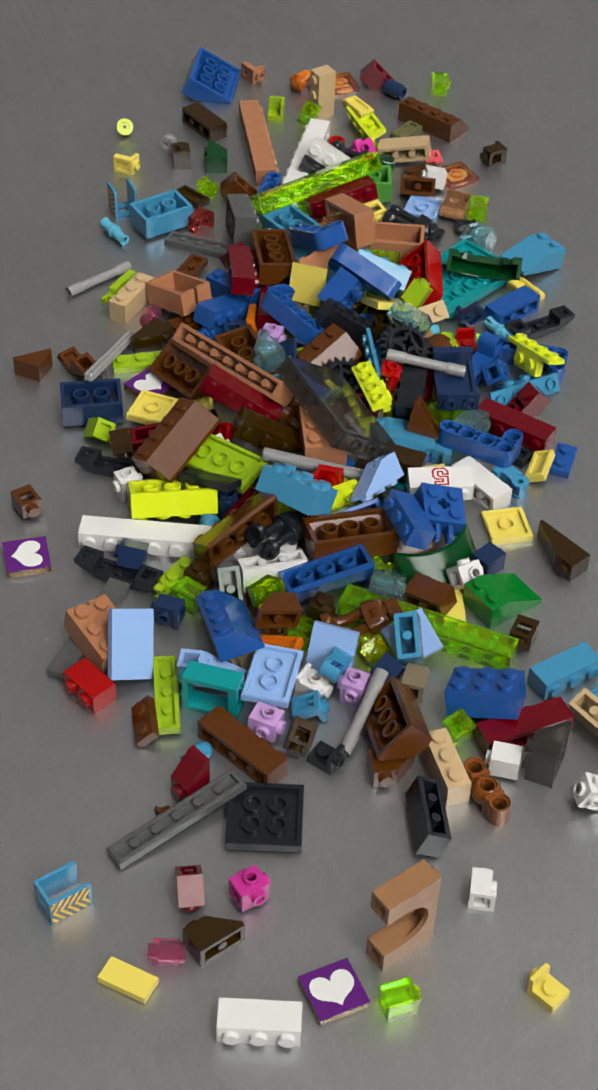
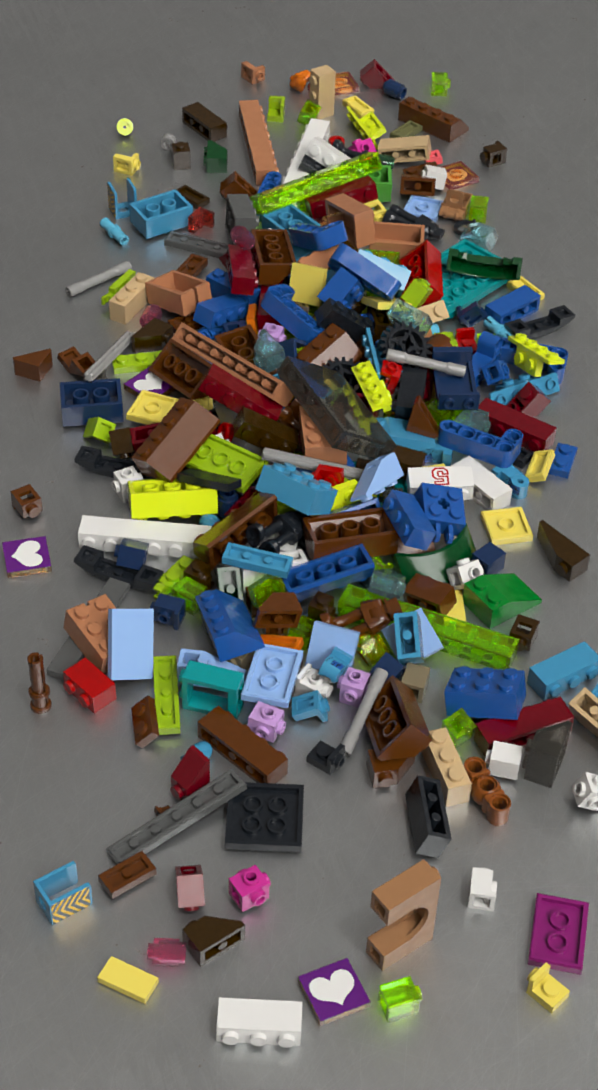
(39, 689): none -> reddish brown pin
(127, 874): none -> reddish brown plate
(208, 187): clear neon green brick -> none
(210, 79): blue slope -> none
(242, 237): none -> clear pink brick
(257, 560): none -> dark azure plate
(300, 737): dark brown brick -> none
(538, 254): dark azure slope -> none
(558, 933): none -> magenta tile

